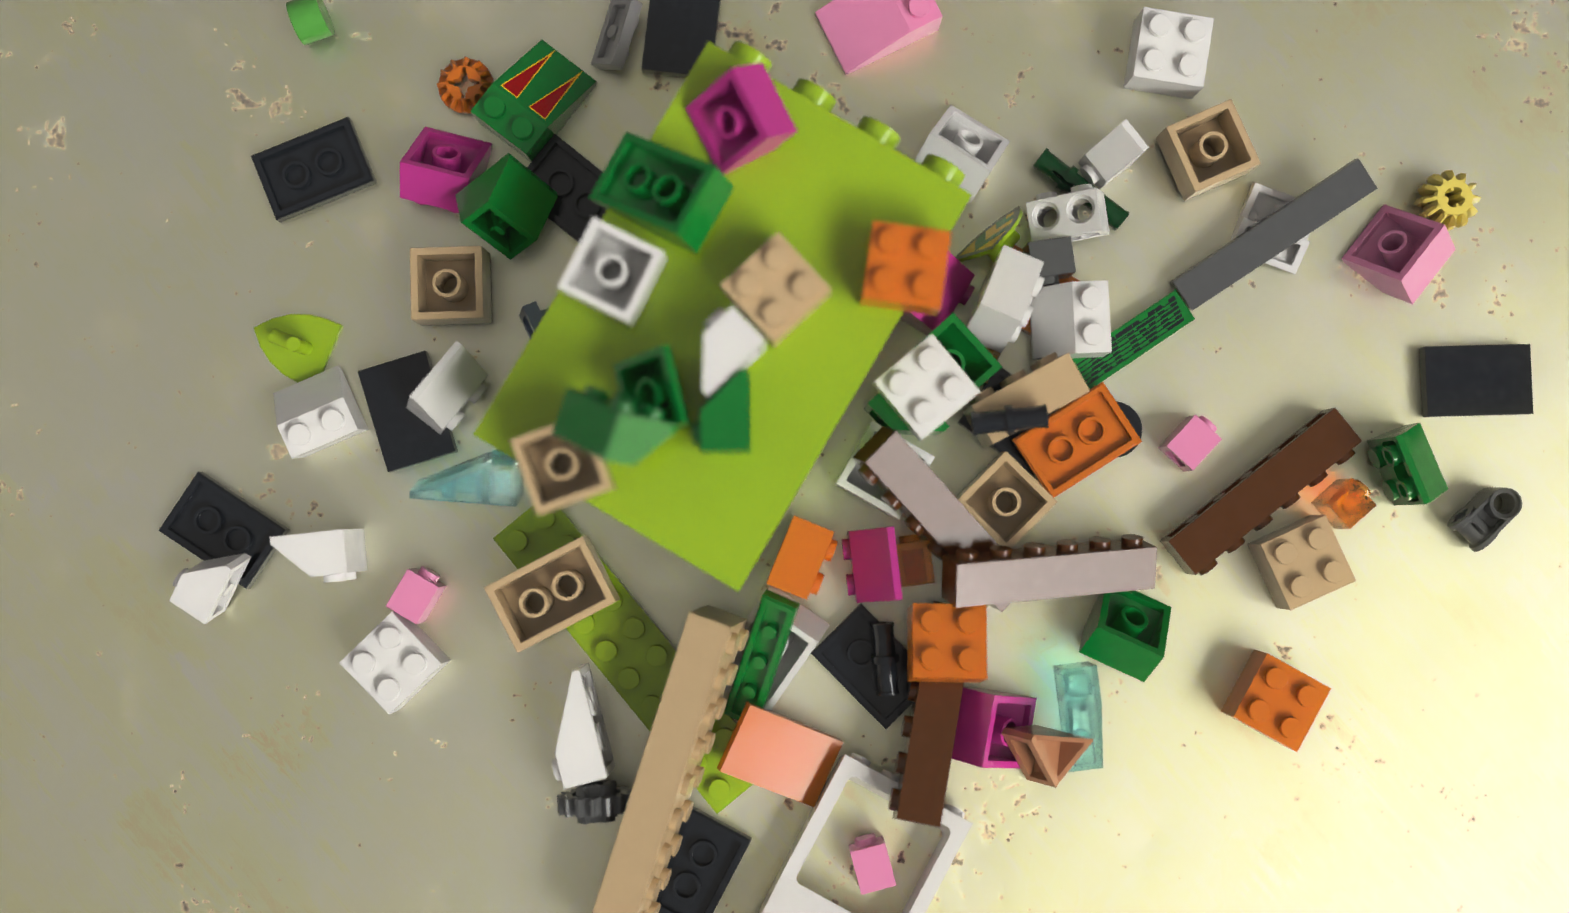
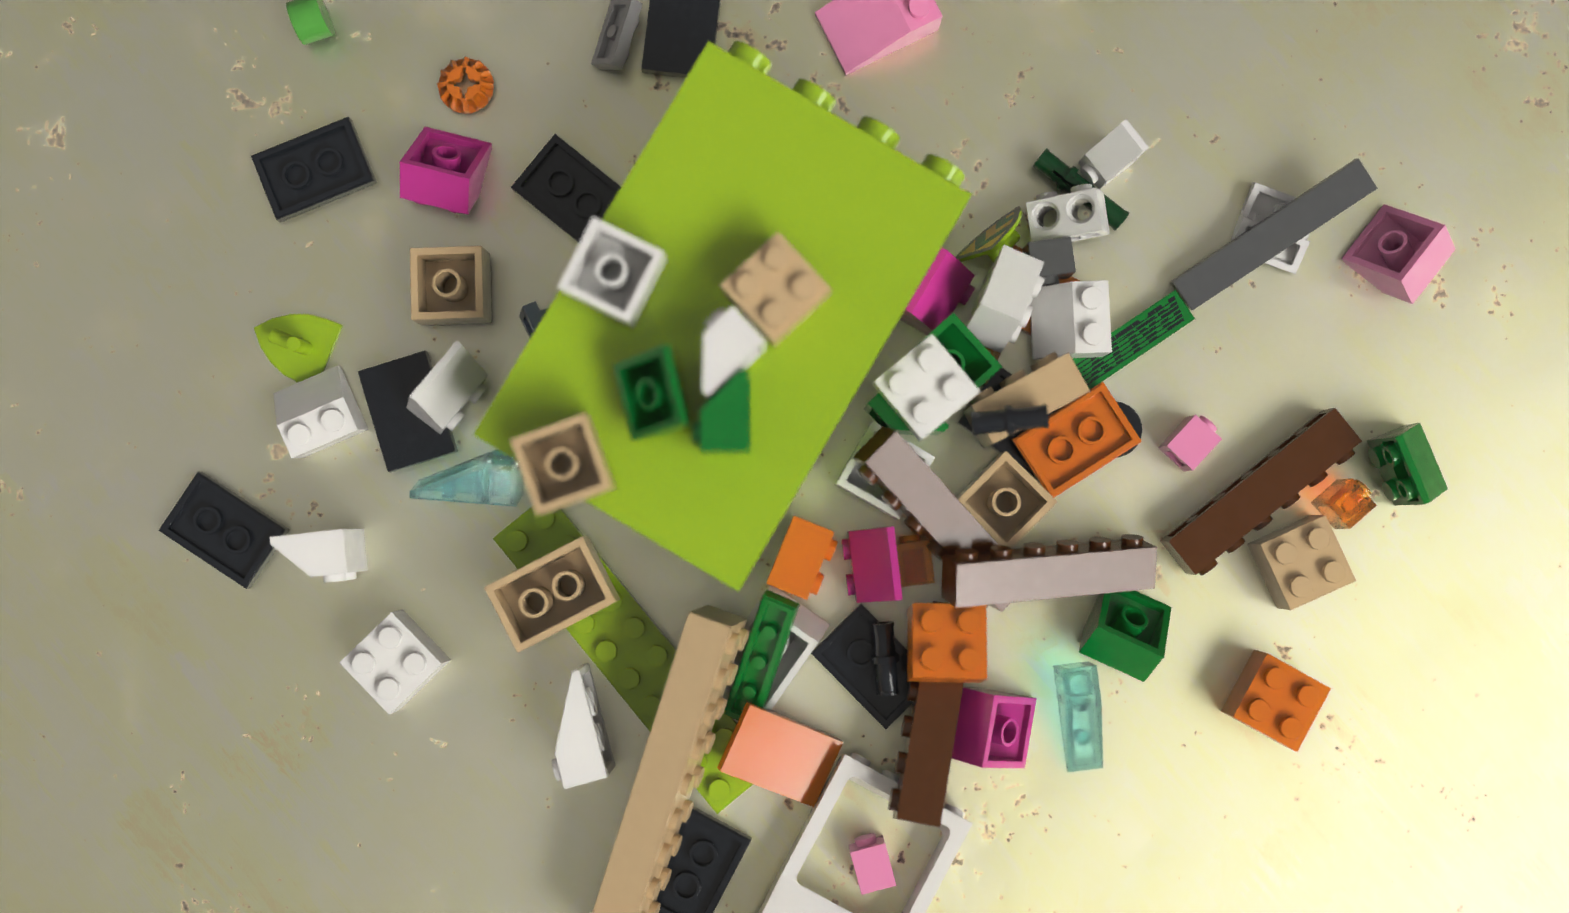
(209, 586): white slope -> none
(416, 594): bright pink brick -> none
(506, 206): green slope -> none
(533, 99): green slope -> none
(594, 801): dark grey gear -> none
(611, 426): green slope -> none
(663, 191): green slope -> none
(741, 117): dark pink slope -> none
(905, 268): orange brick -> none
(965, 145): white slope -> none
(1044, 752): nougat slope -> none
(1168, 53): white brick -> none
(1207, 150): tan brick -> none
(1447, 199): light yellow gear -> none
(1476, 380): black tile -> none
(1479, 519): dark grey piece -> none

